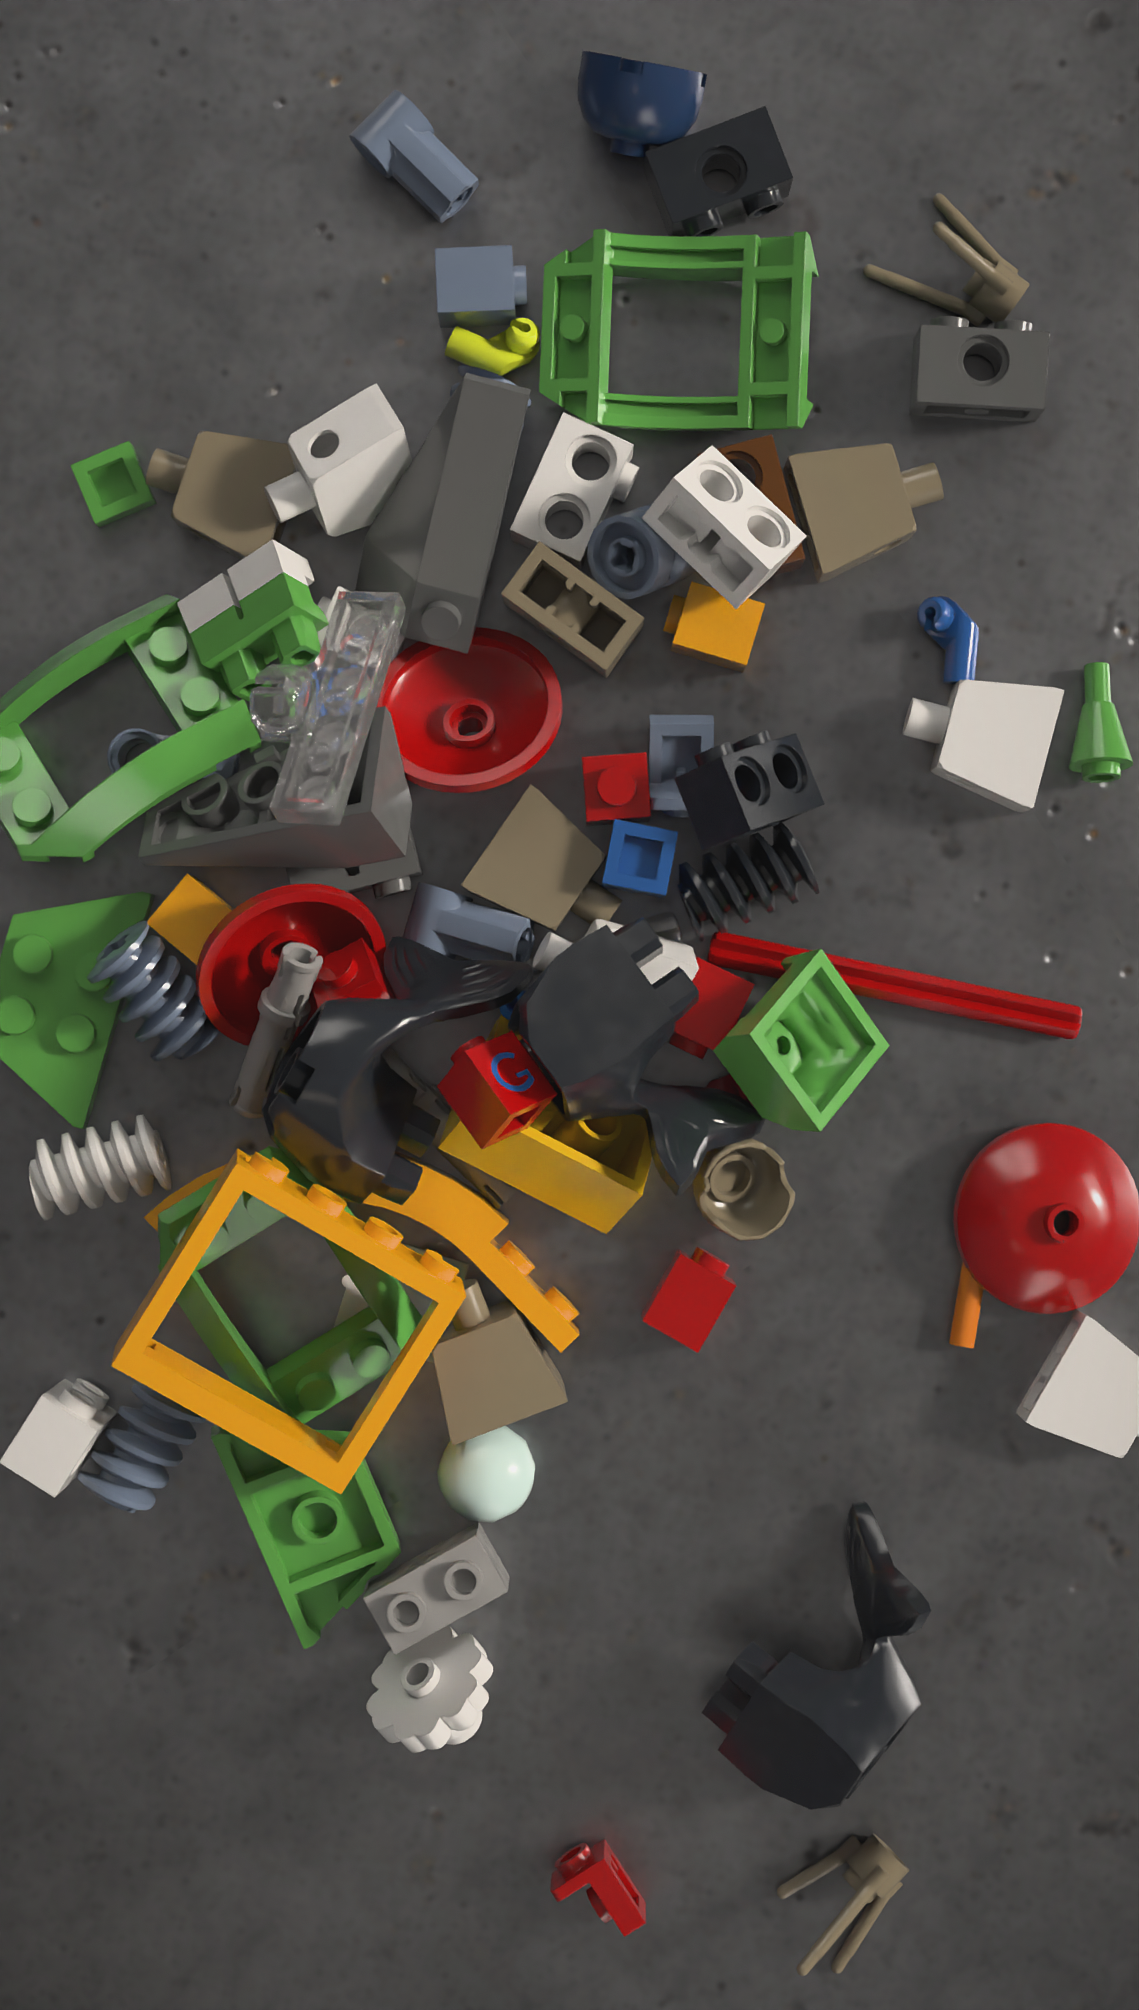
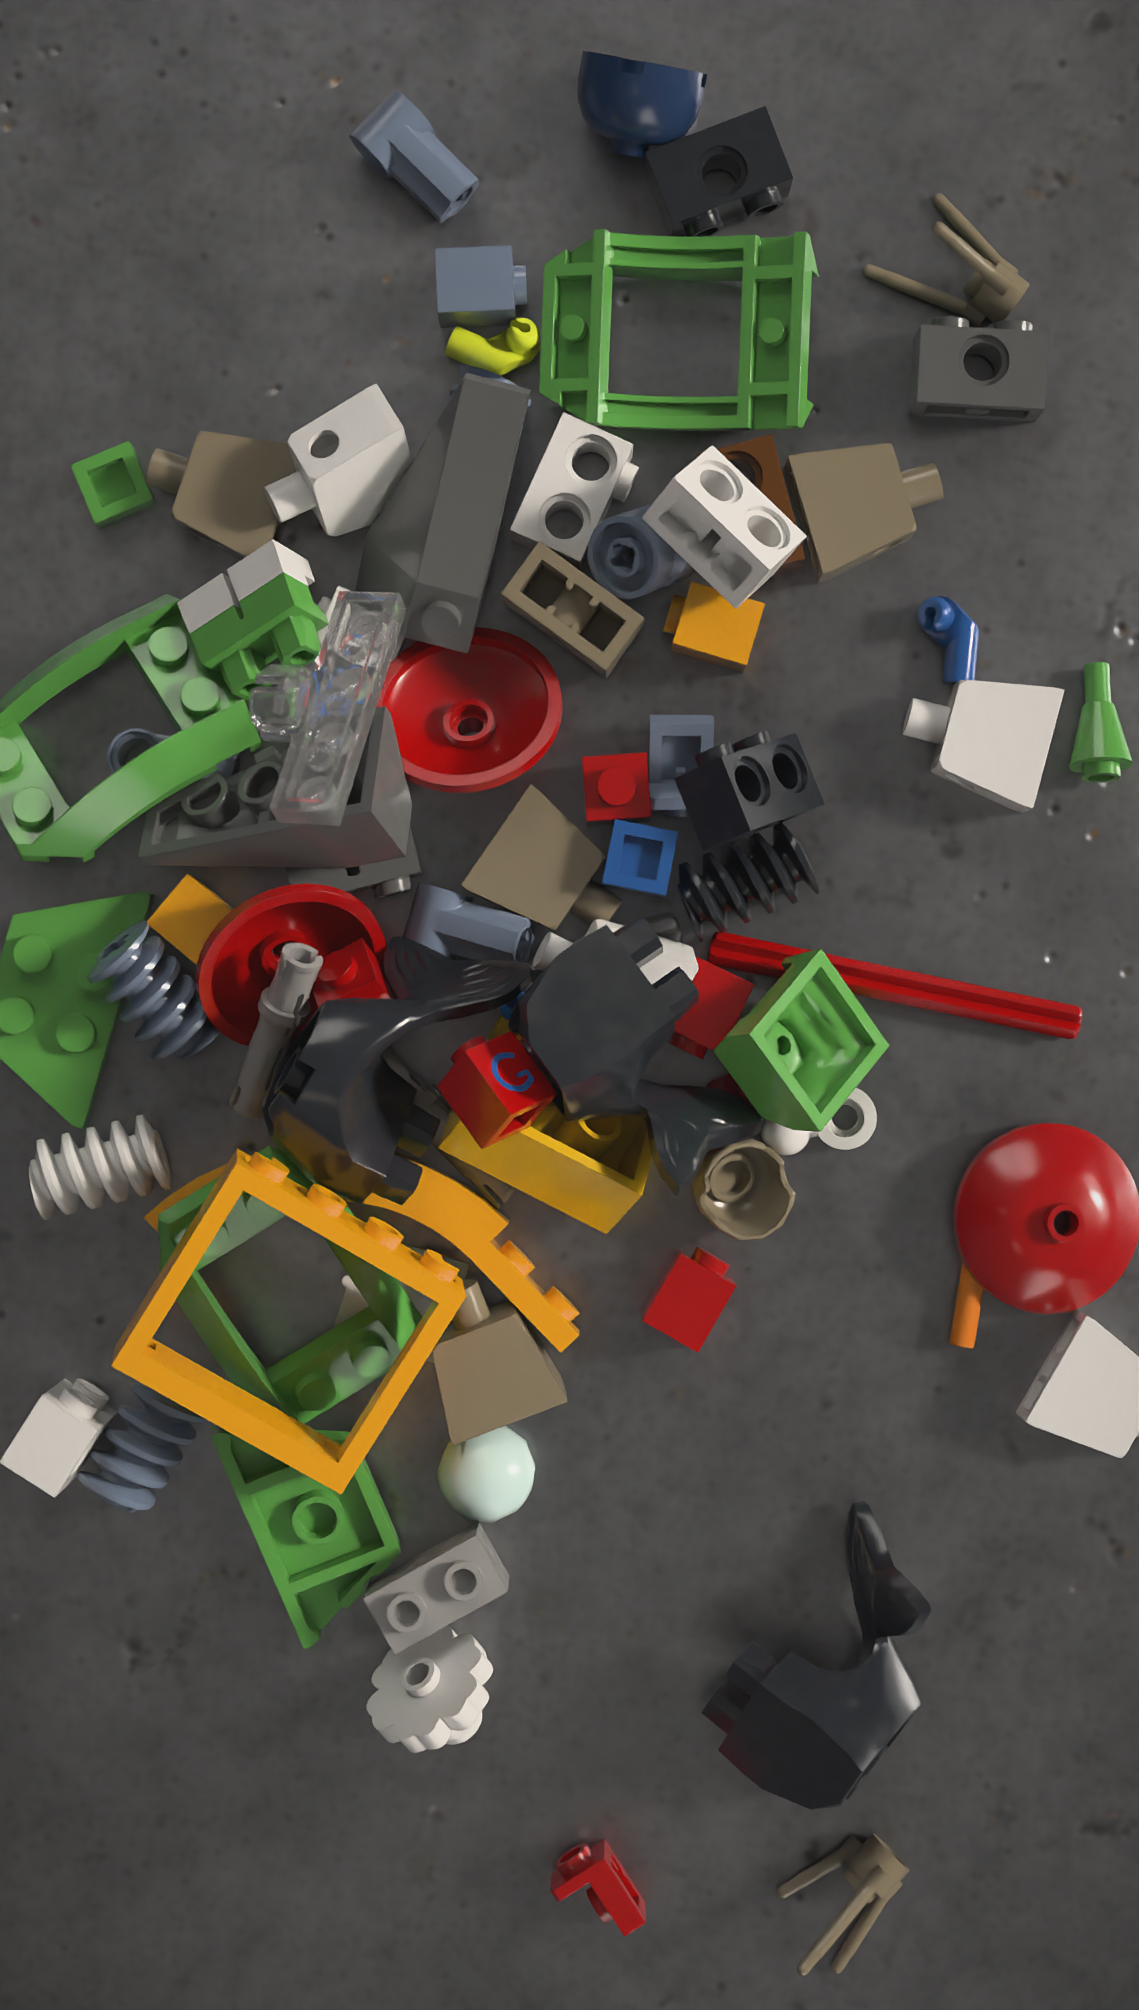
(789, 1141): none -> white plate

